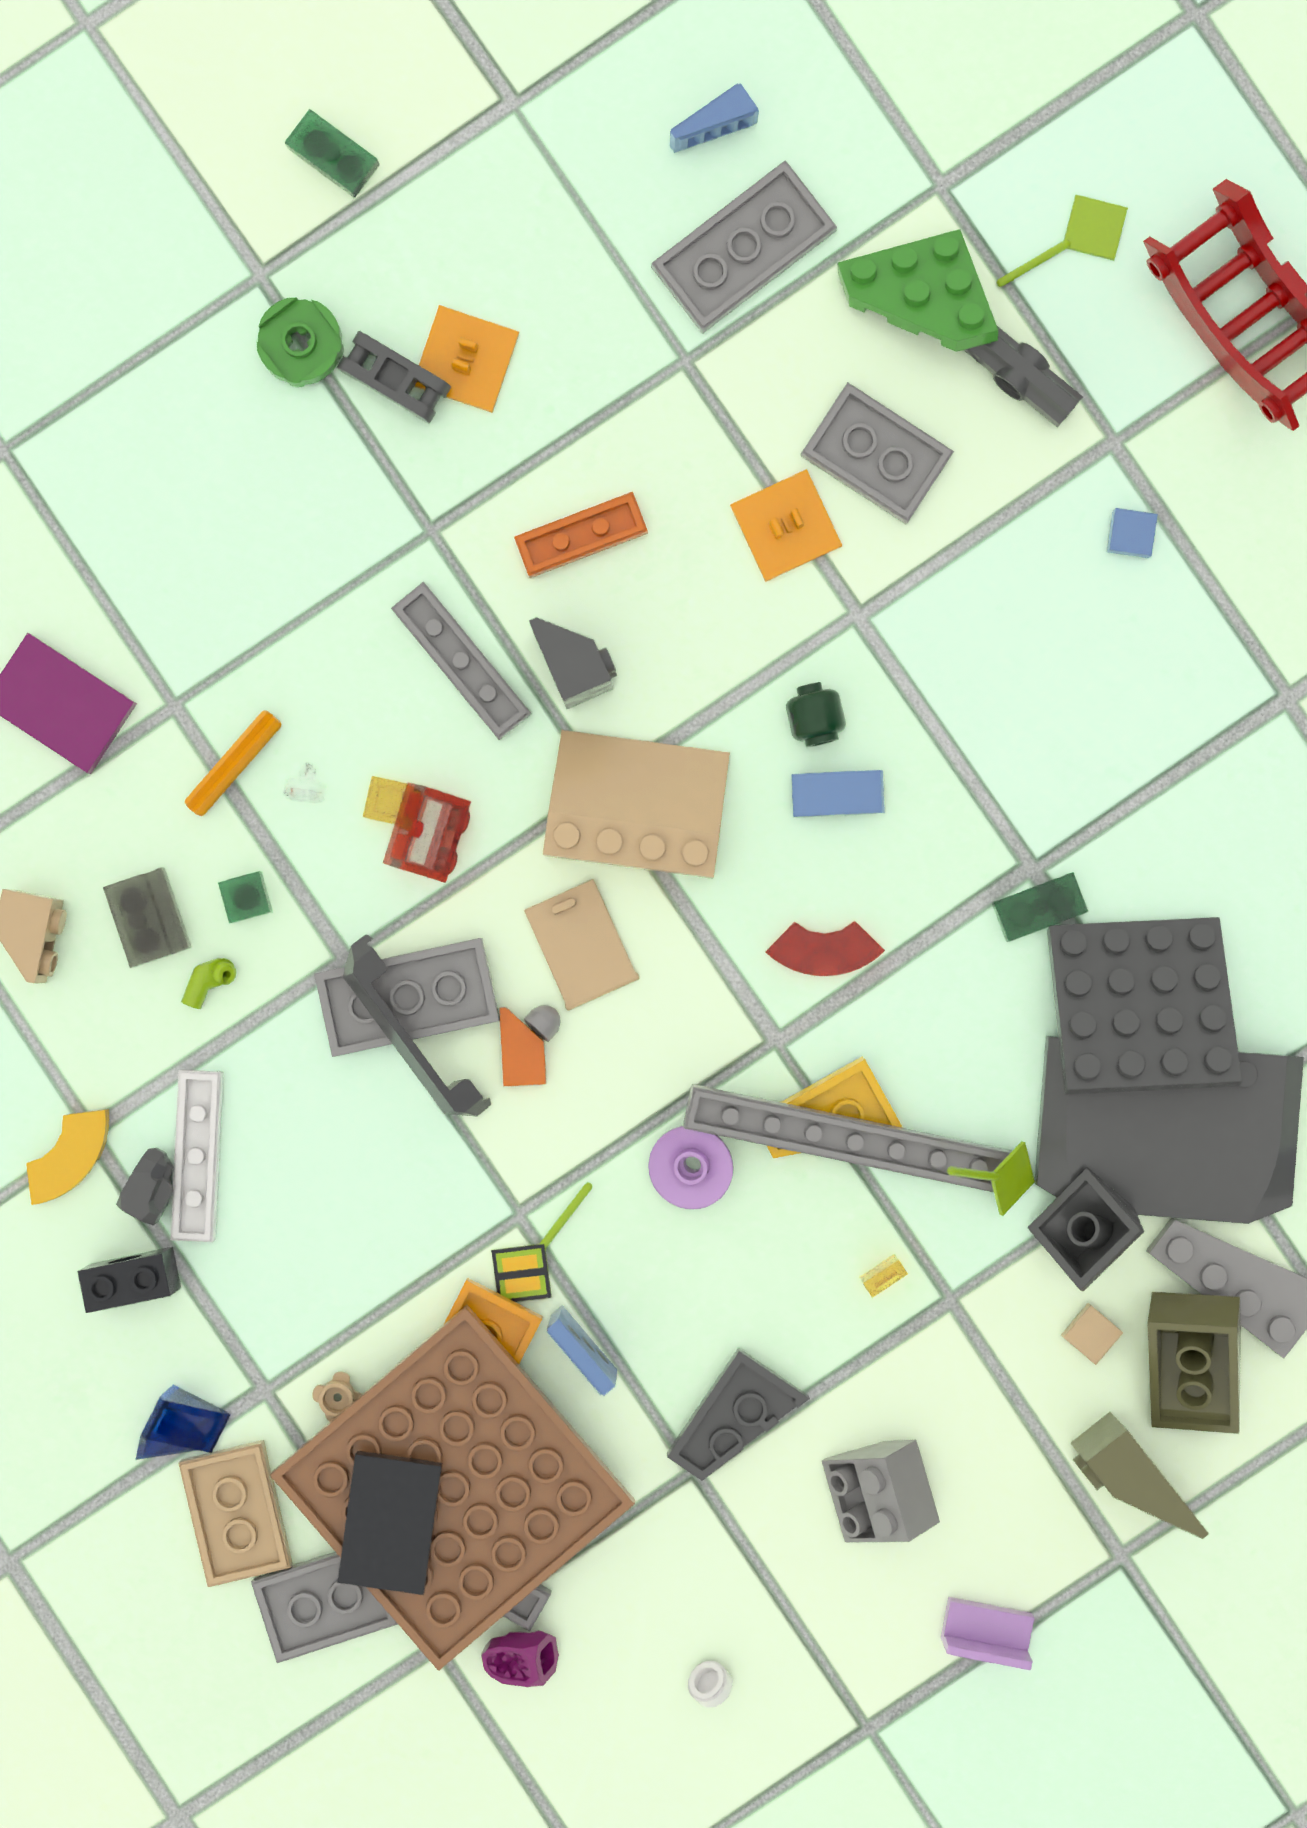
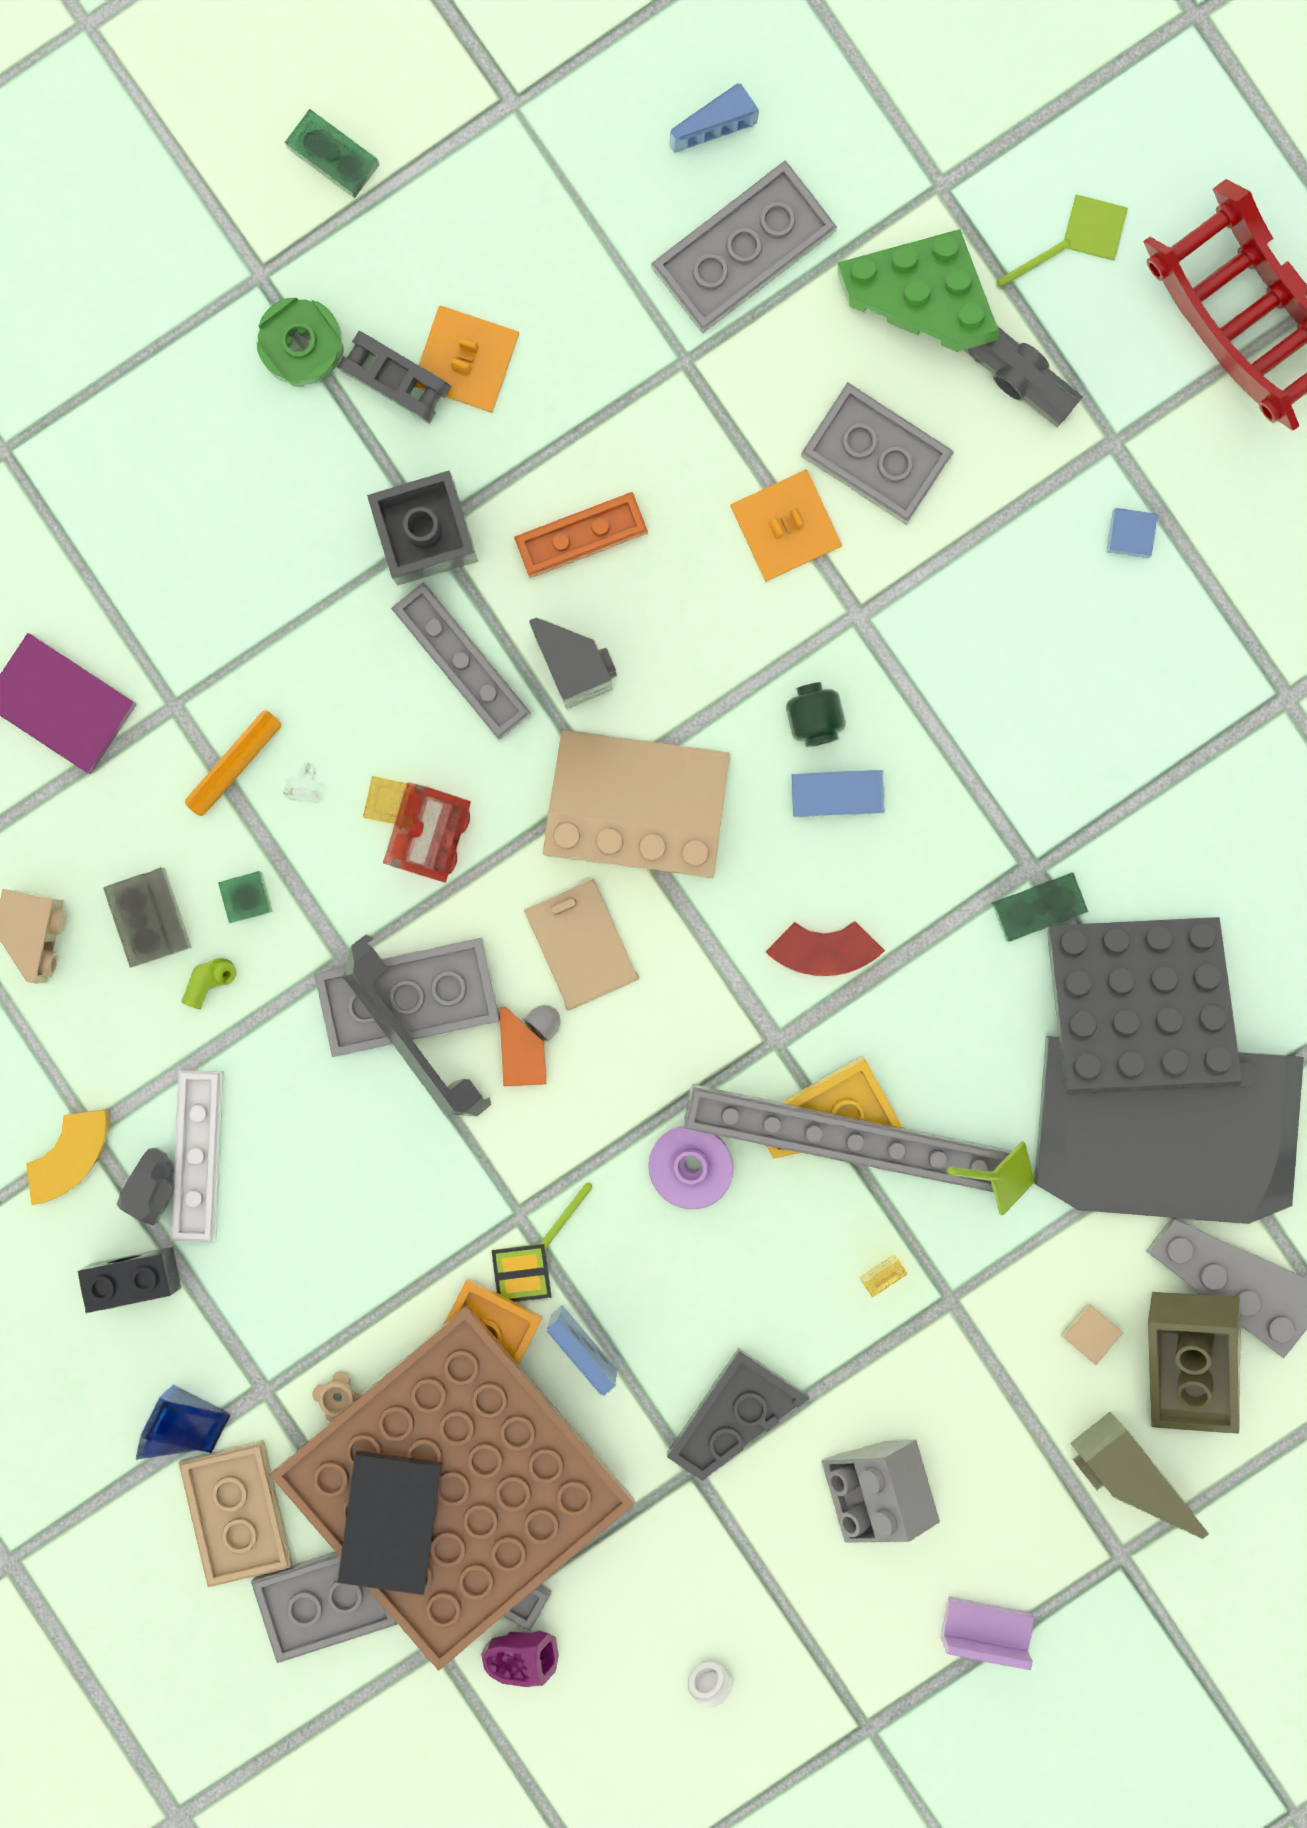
(422, 528): none -> dark grey brick
(1087, 1228): dark grey slope -> none

